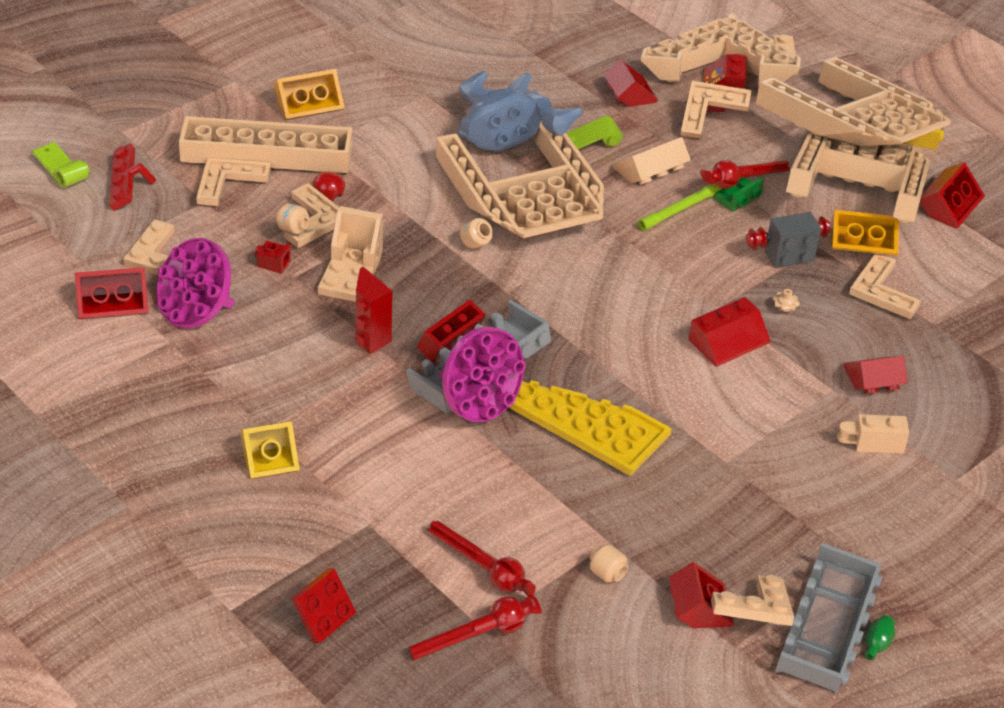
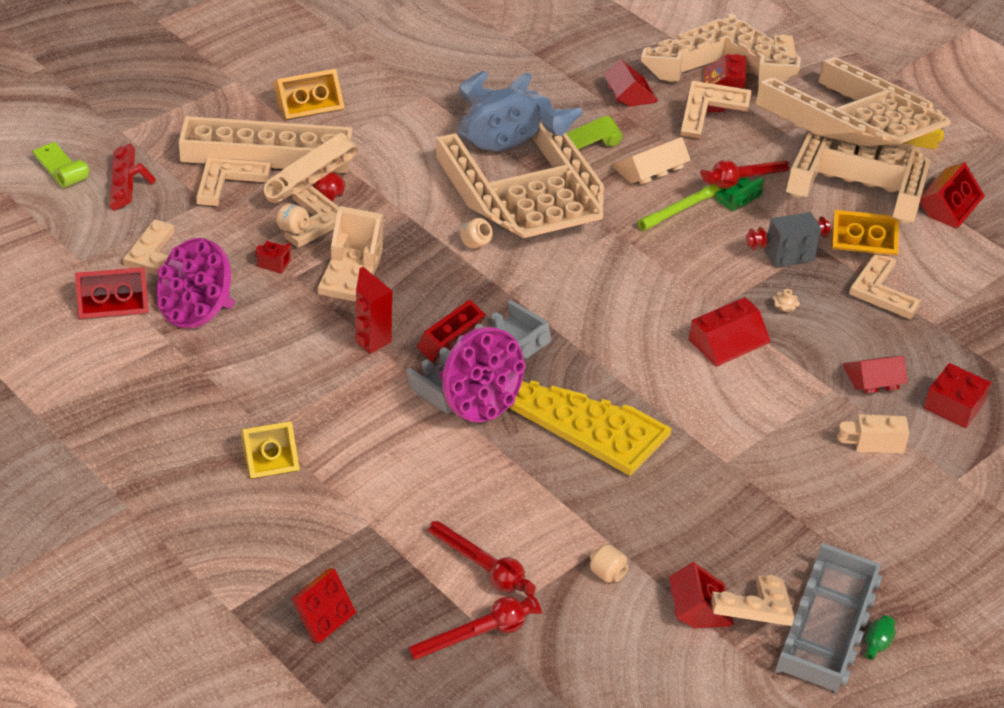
(310, 168): none -> light nougat piece
(957, 395): none -> red brick

